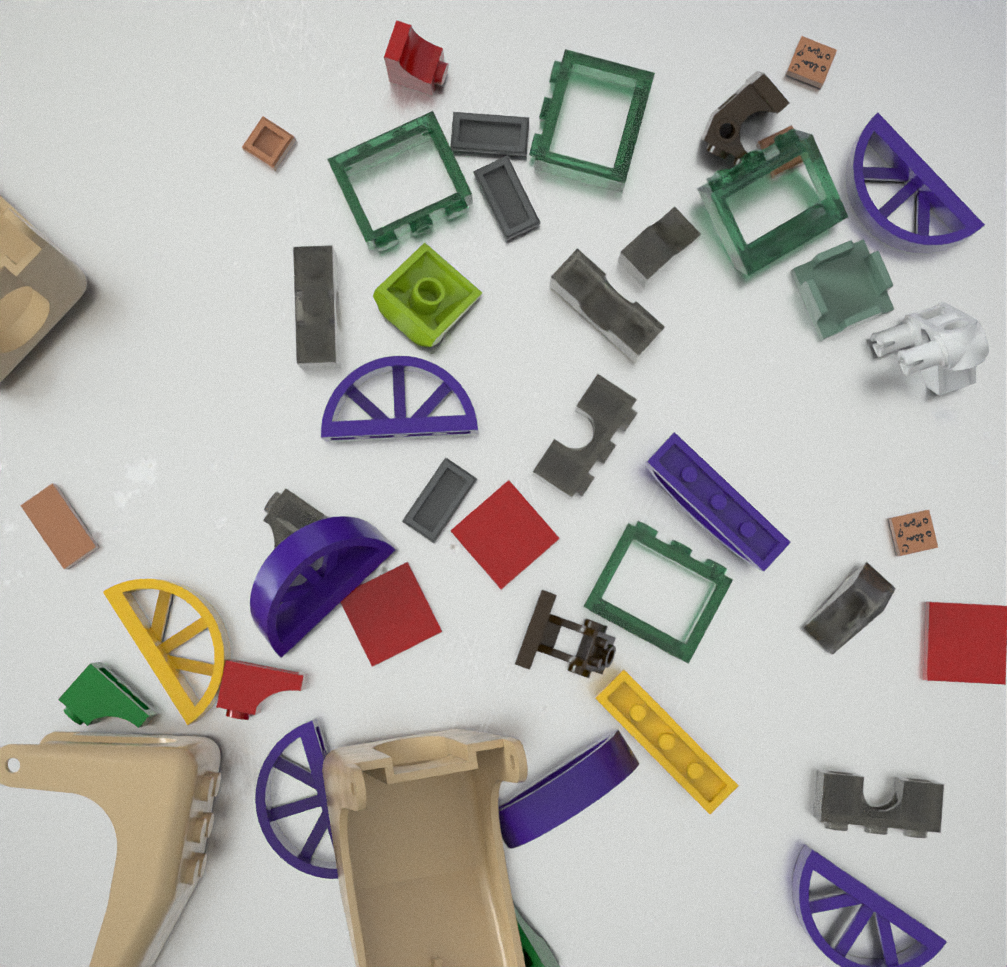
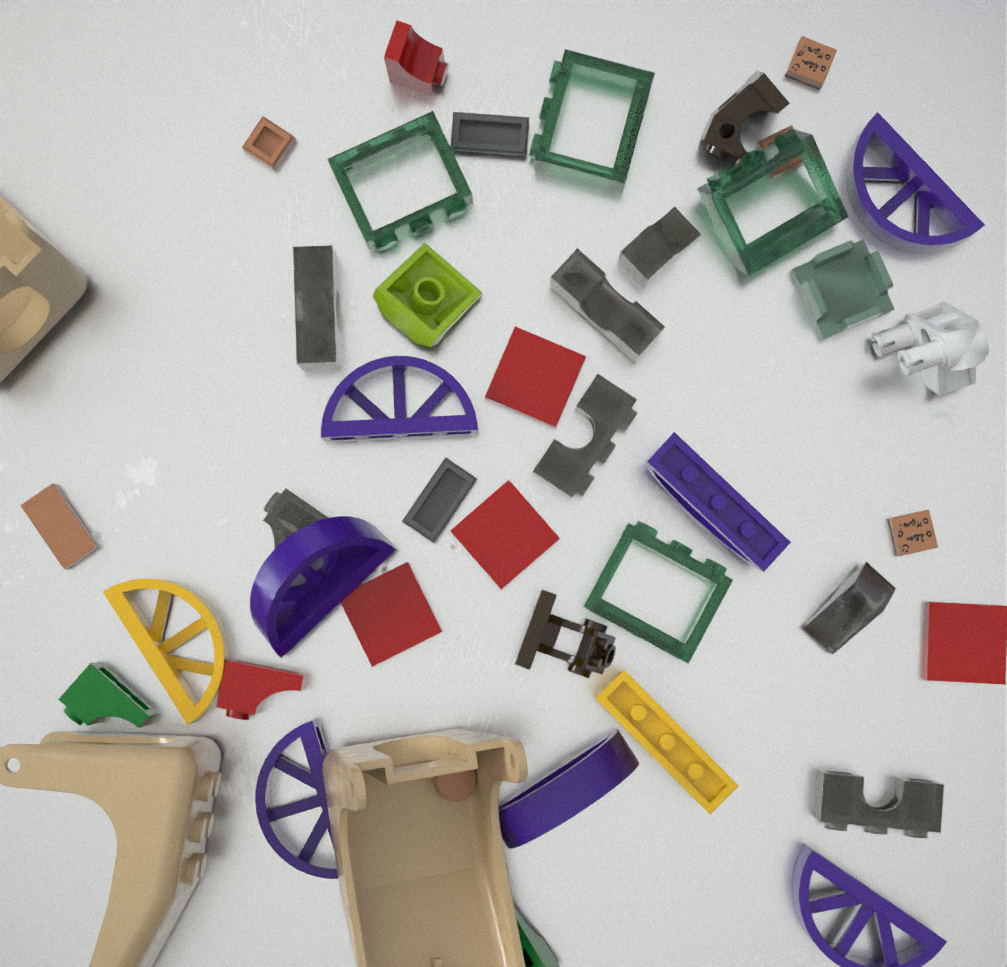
(455, 785): none -> nougat tile
(506, 197): dark grey tile -> none
(535, 377): none -> red tile

